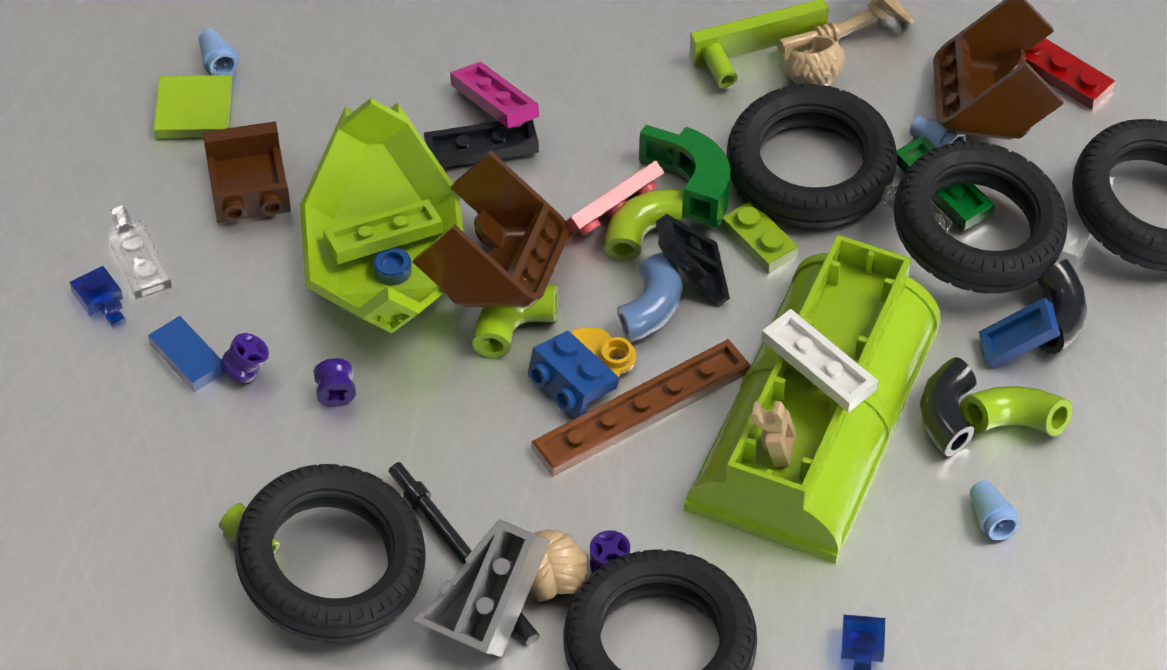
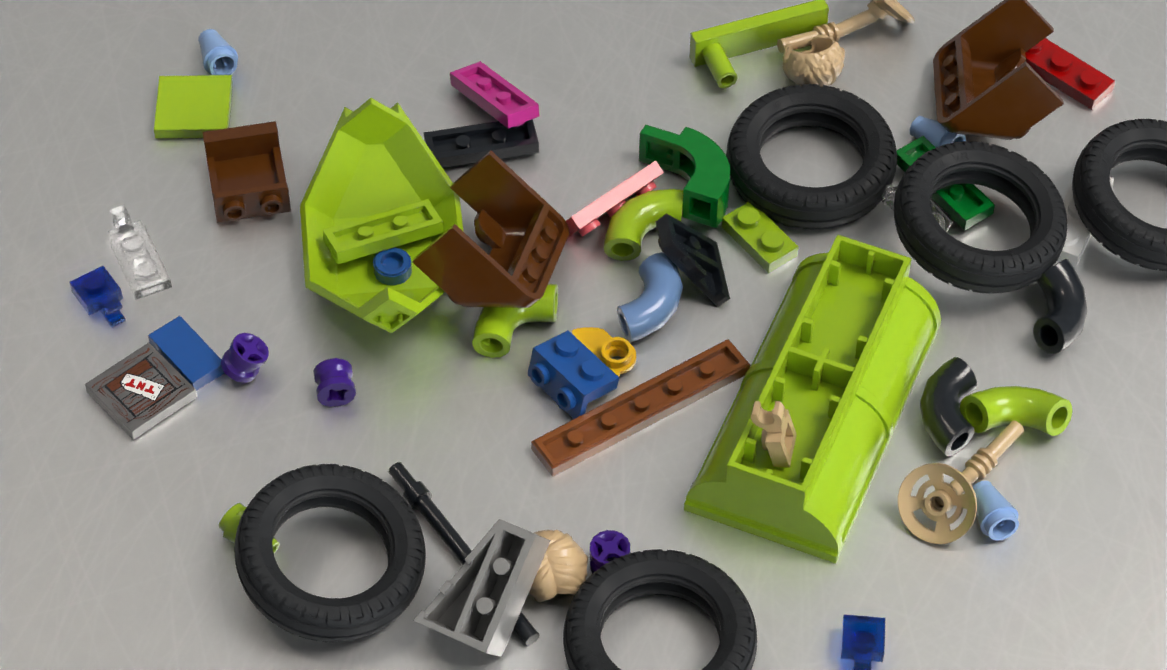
(141, 391): none -> flat silver tile
(819, 360): white plate -> none
(950, 495): none -> tan dish
(1019, 333): blue tile -> none

